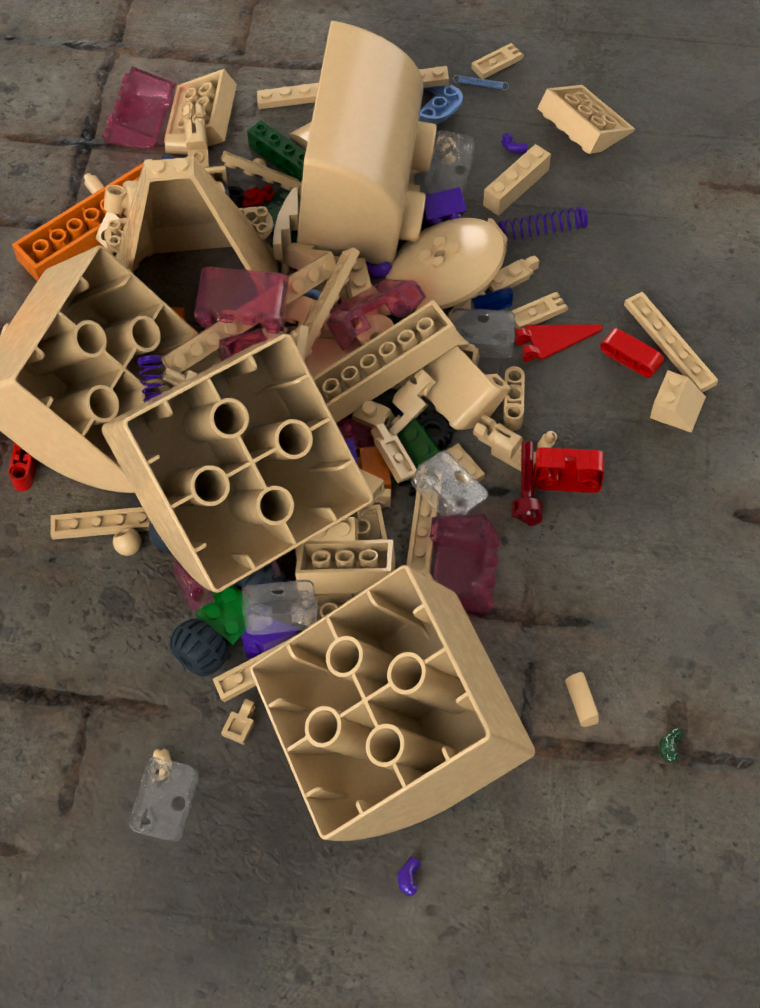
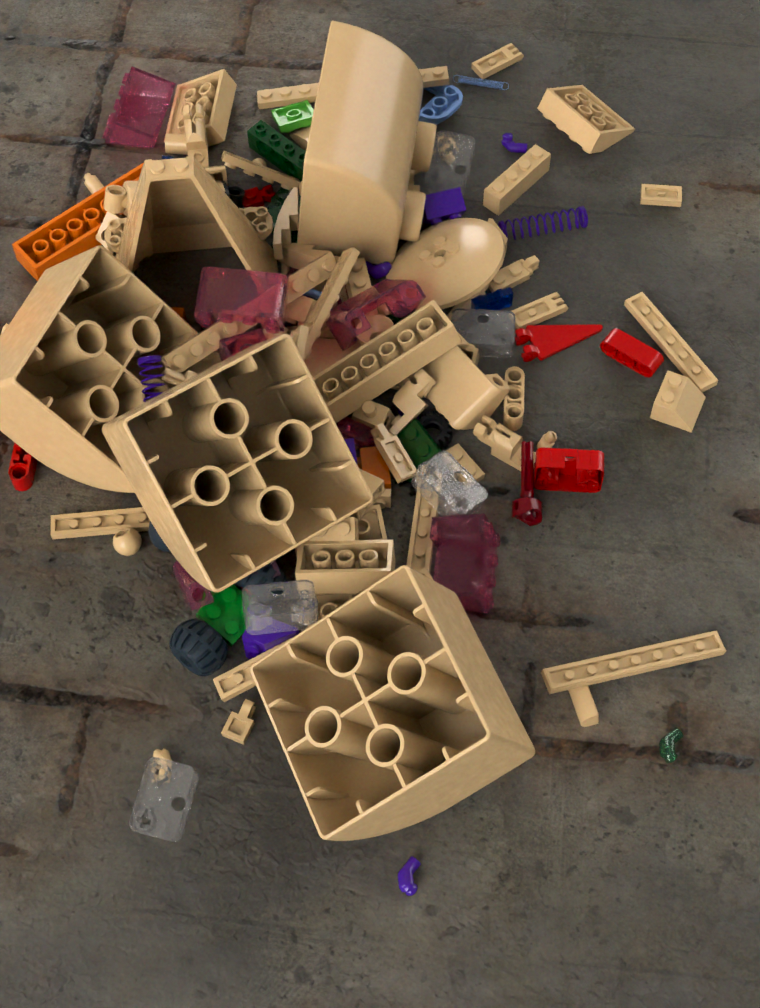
(293, 116): none -> bright green plate
(632, 662): none -> tan tile
(661, 195): none -> tan plate

